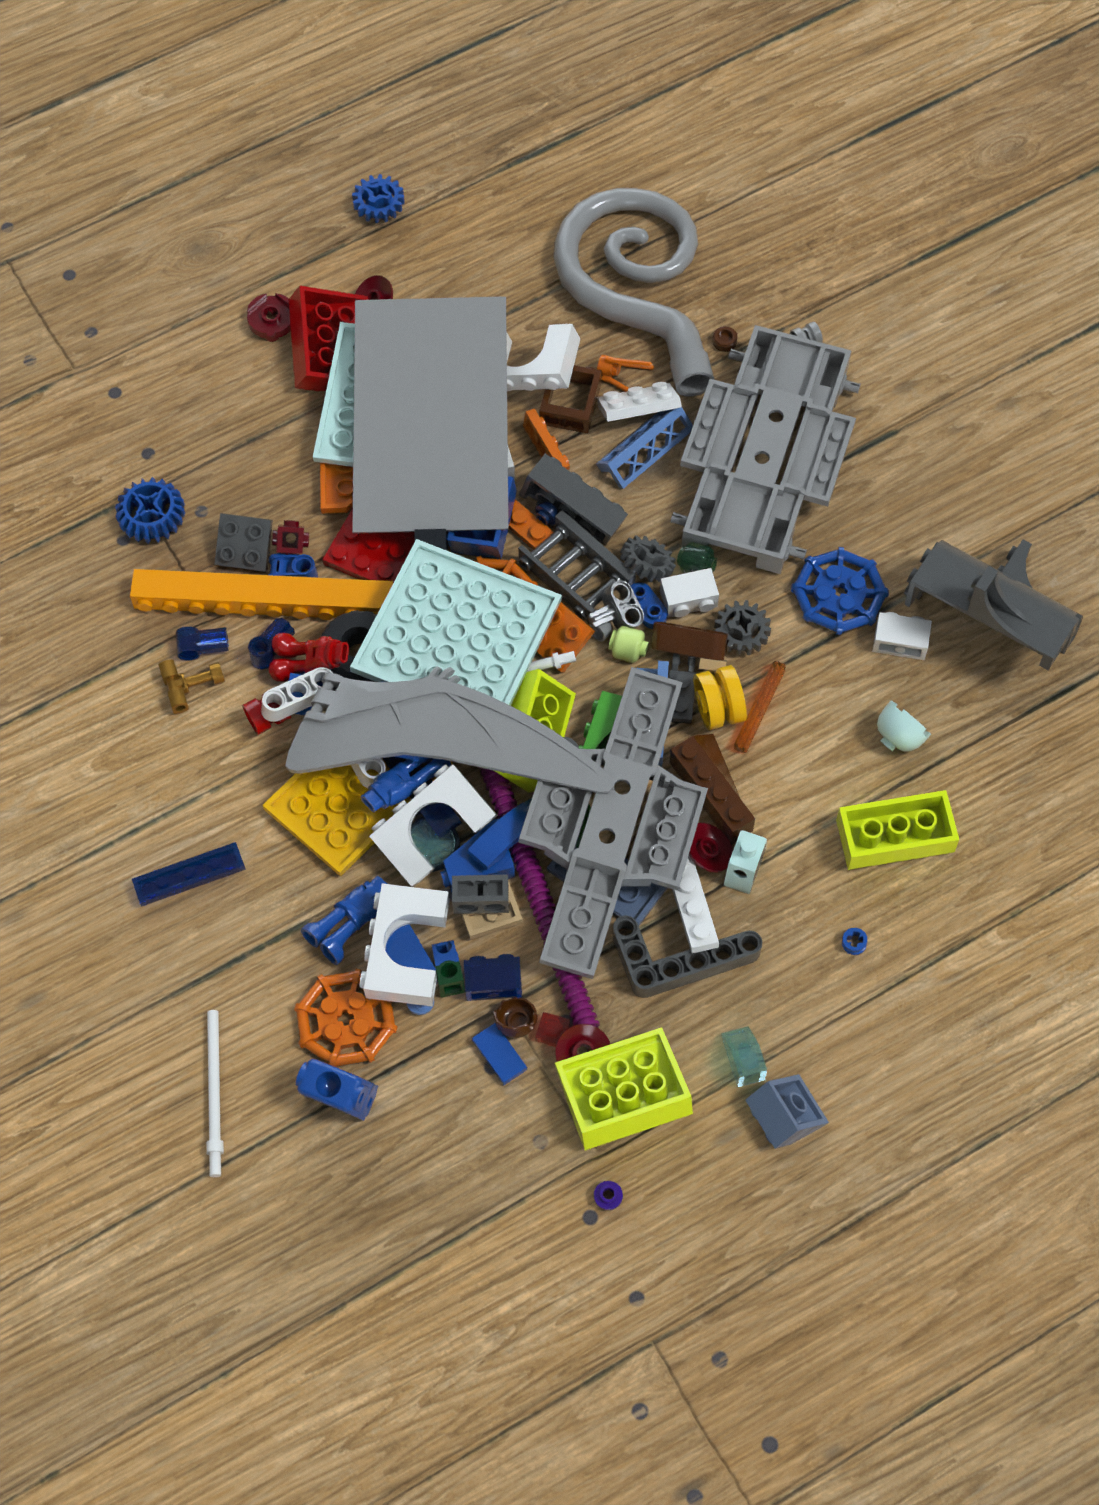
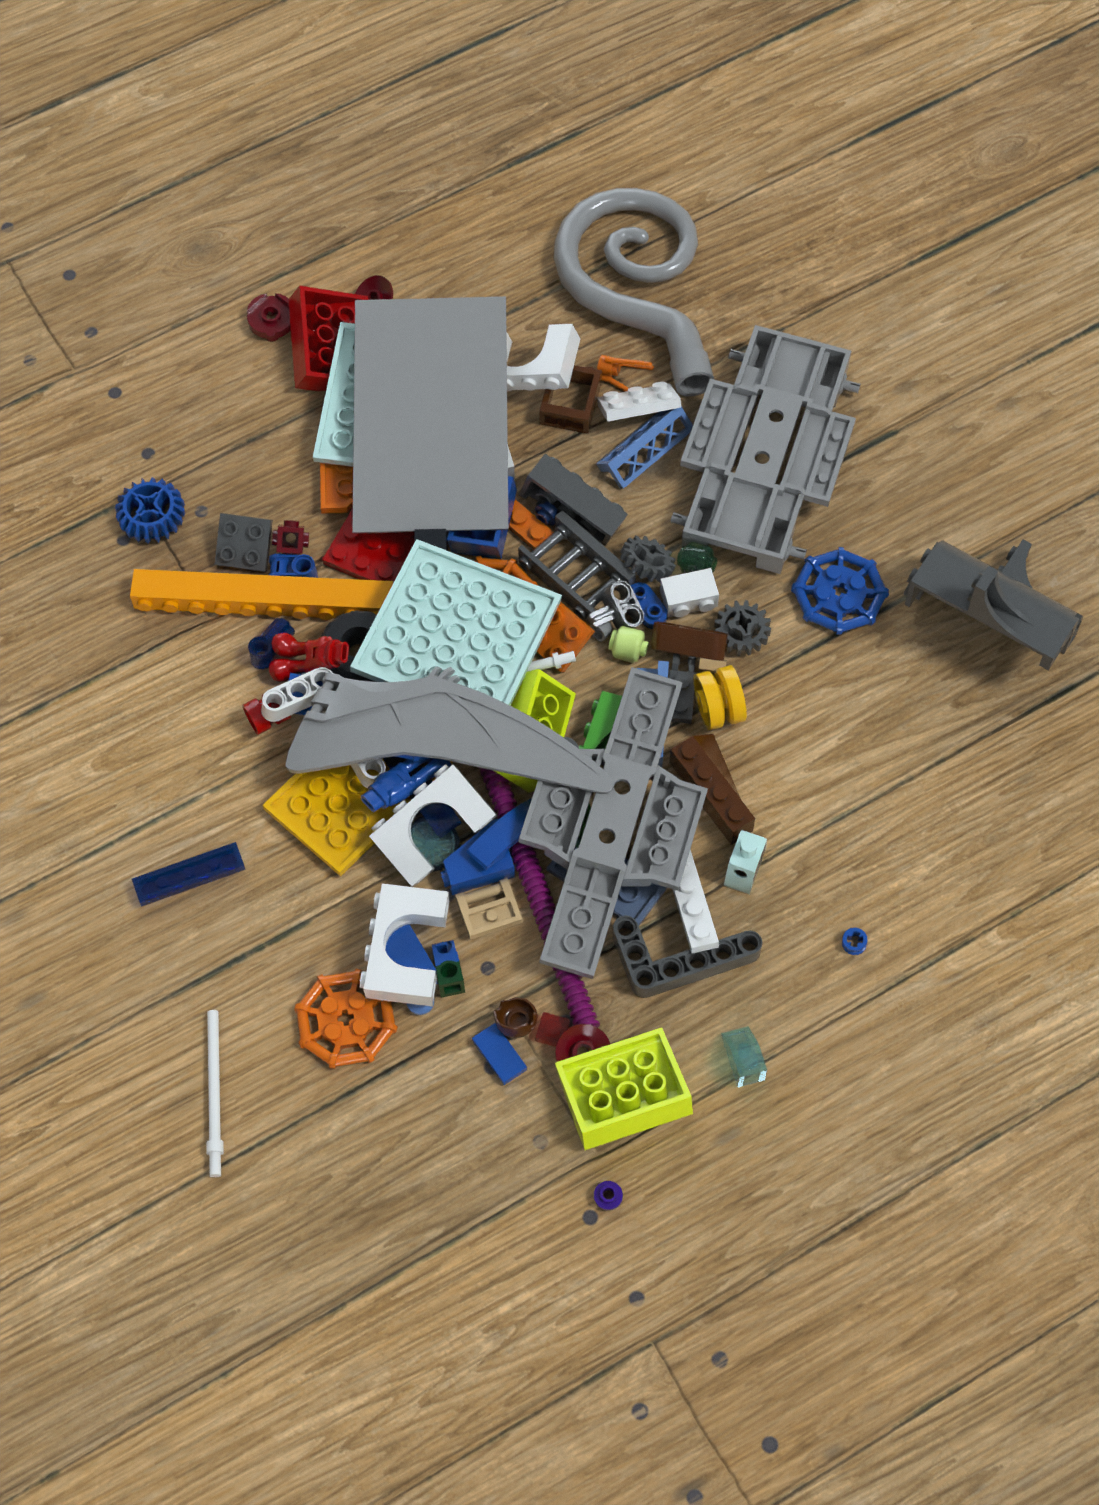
(179, 685): pearl gold bar -> none
(194, 642): clear blue piece -> none
(336, 1088): blue piece -> none
(357, 907): blue piece -> none
(378, 198): blue gear -> none
(480, 894): dark grey brick -> none
(492, 978): clear blue brick -> none
(541, 438): orange plate -> none
(710, 848): dark red dish -> none
(725, 339): reddish brown tile -> none
(759, 707): clear orange axle -> none
(786, 1110): sand blue slope -> none
(810, 331): light grey wheel -> none
(897, 829): neon yellow brick -> none
(900, 729): light aqua cylinder -> none
(902, 635): white brick -> none

